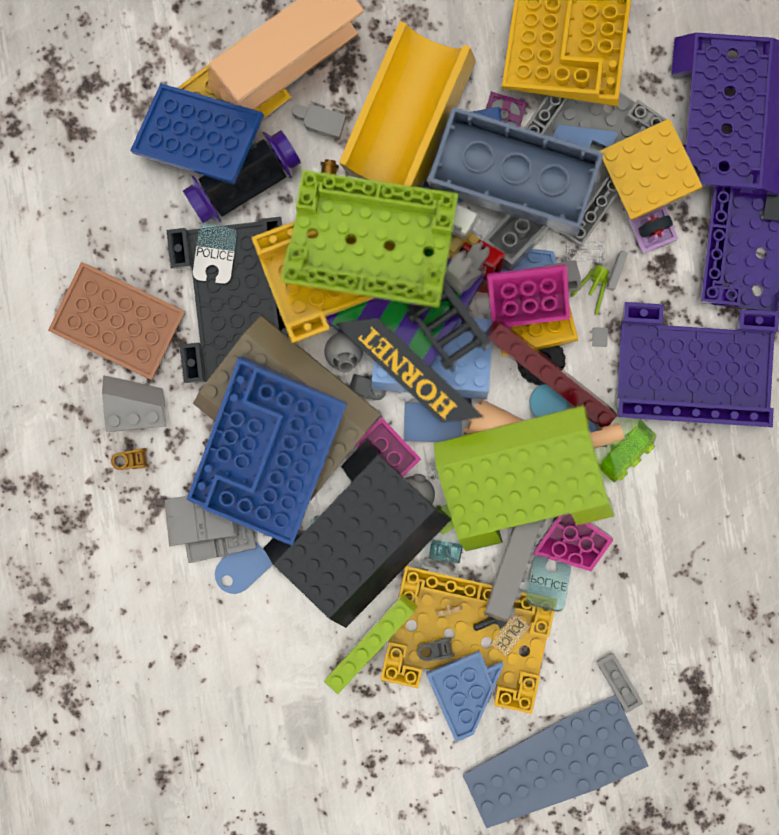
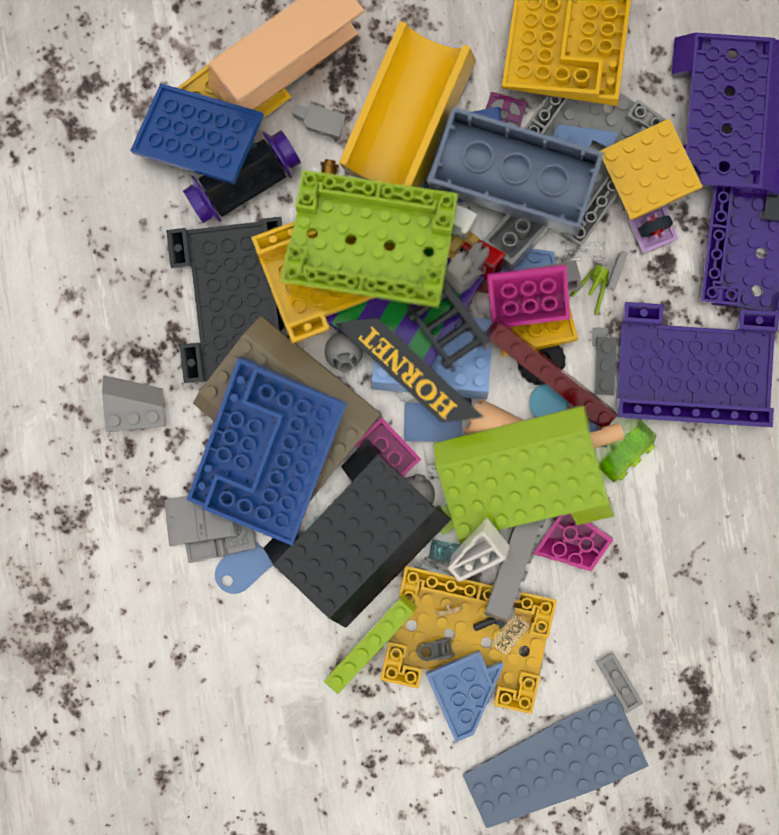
(116, 321): nougat plate -> none
(131, 459): pearl gold piece -> none
(217, 248): piece -> none
(363, 387): dark grey piece -> none
(478, 552): none -> white wedge
(487, 222): clear tile -> none
(547, 588): clear light blue piece -> none
(605, 366): none -> dark grey plate

